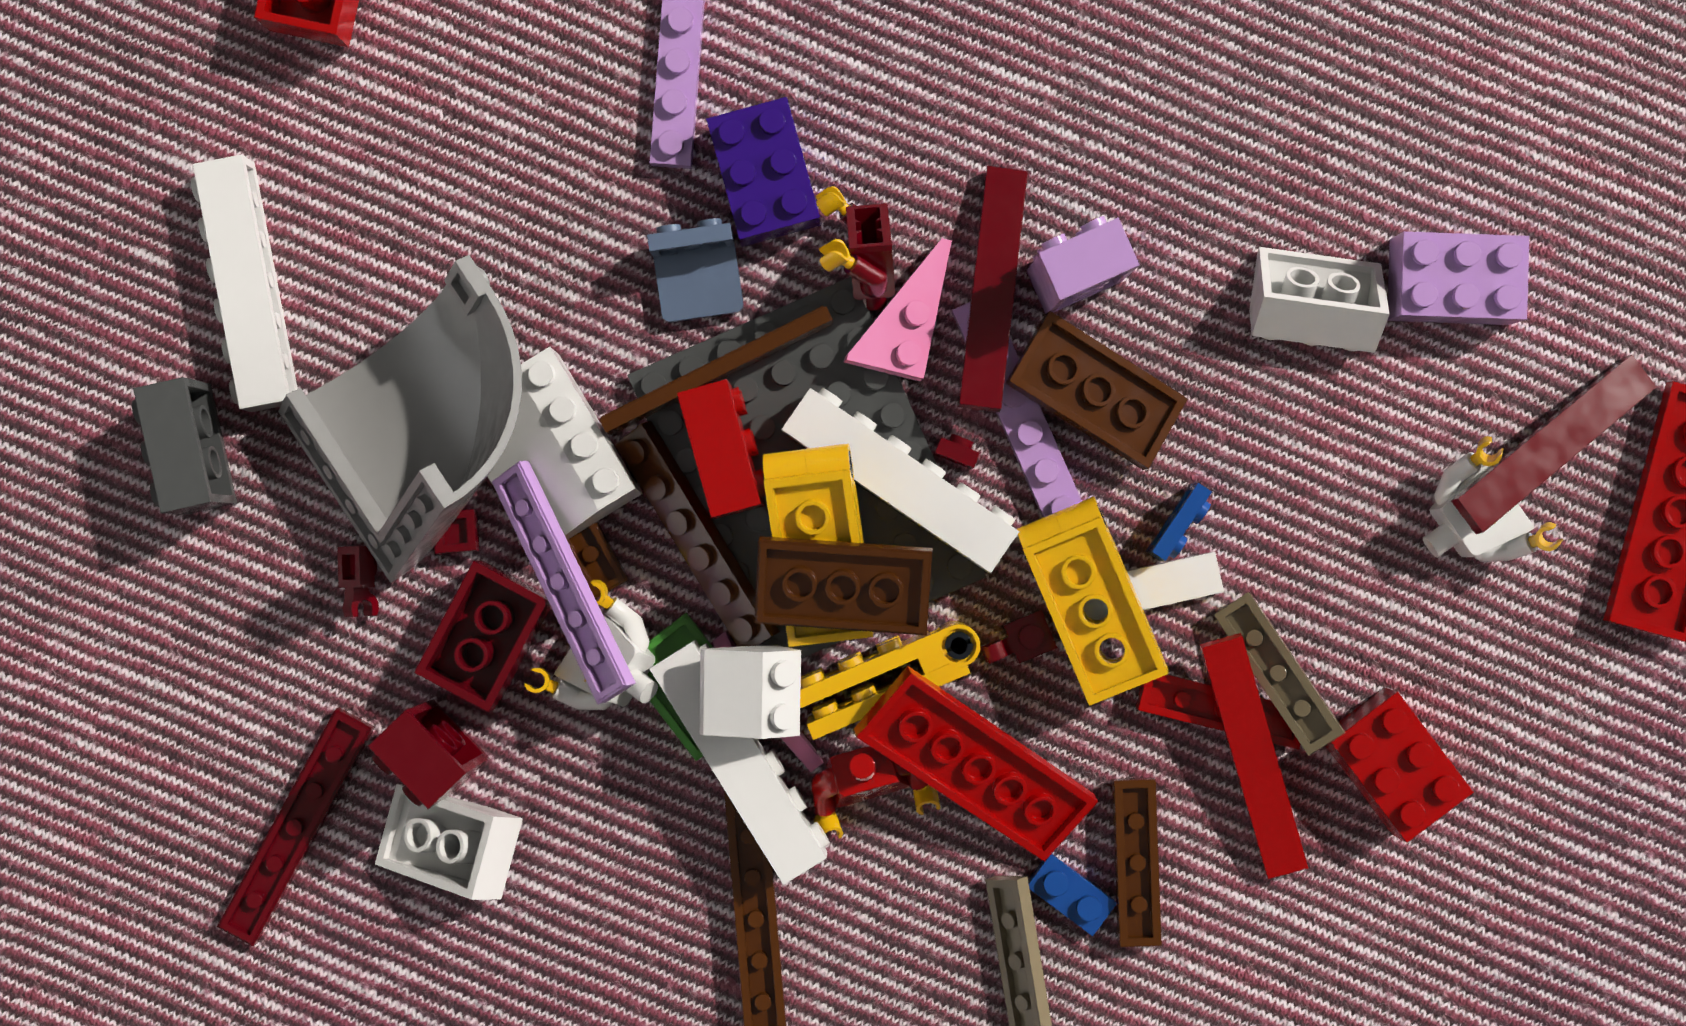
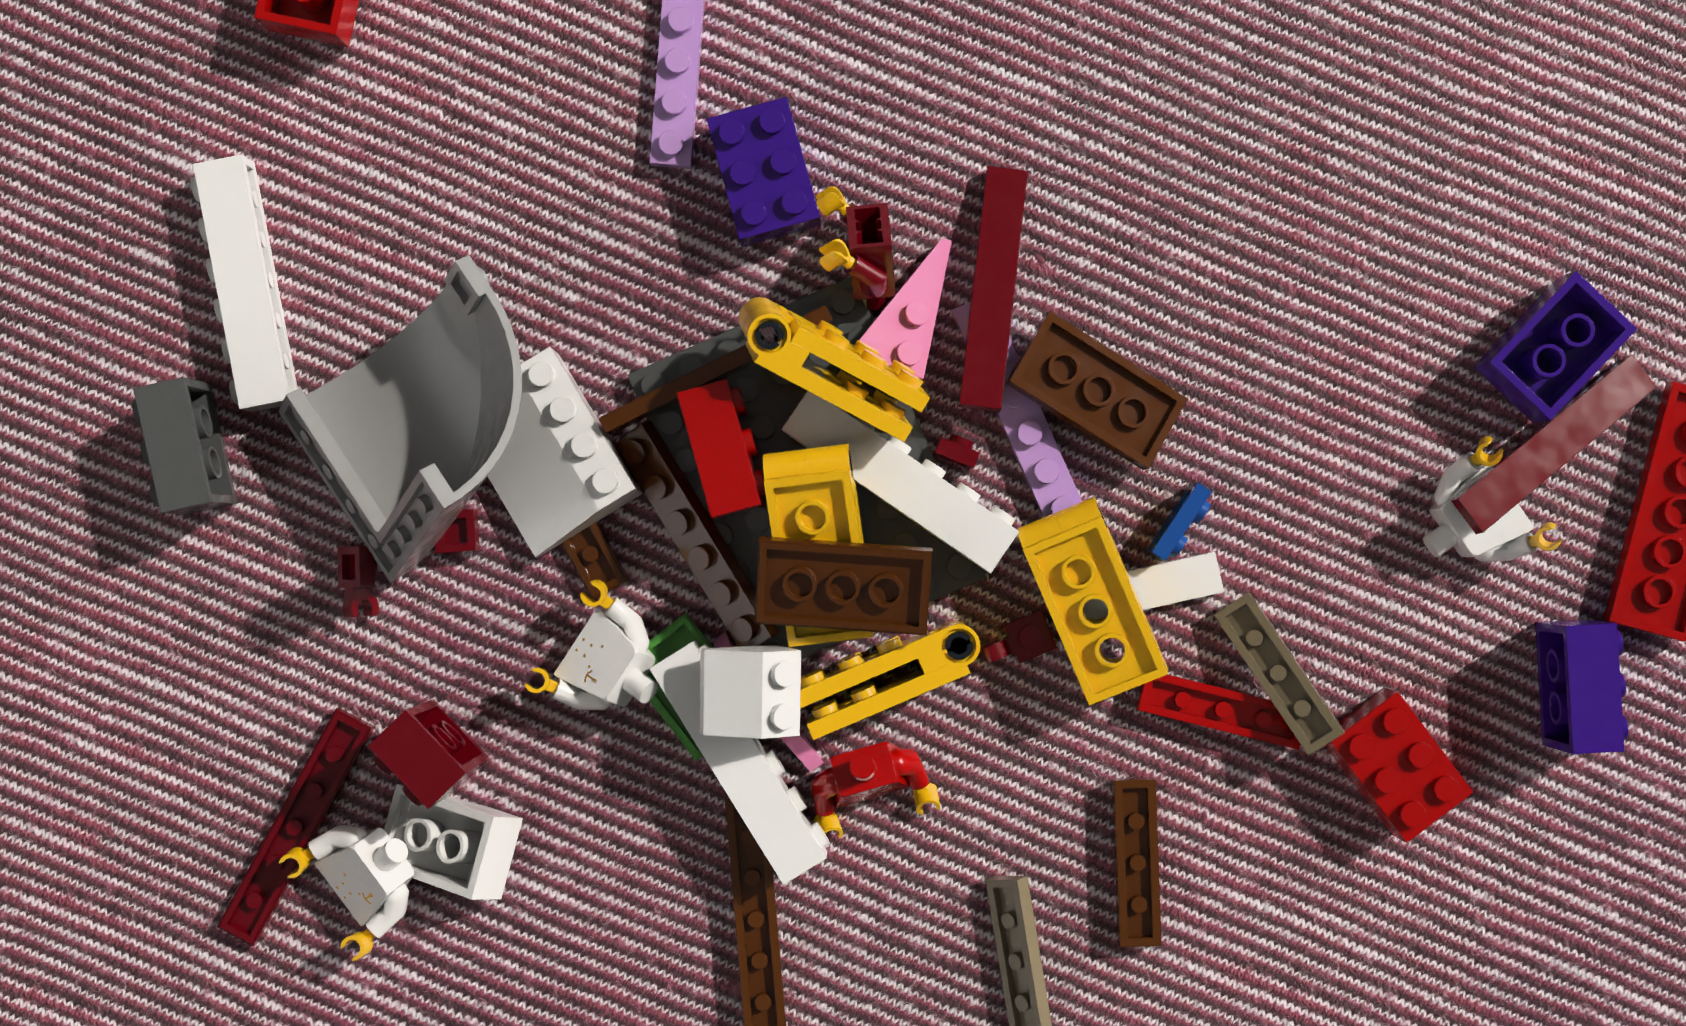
(365, 873): none -> white torso
(484, 635): dark red brick -> none
(563, 582): lavender tile -> none
(696, 270): sand blue bracket -> none
(784, 340): none -> yellow hinge
(975, 764): red plate -> none
(1071, 894): blue plate -> none
(1082, 265): lavender brick -> none
(1254, 755): red tile -> none
(1318, 300): white slope -> none
(1458, 278): lavender brick -> none
(1555, 347): none -> dark purple brick
(1581, 686): none -> dark purple brick

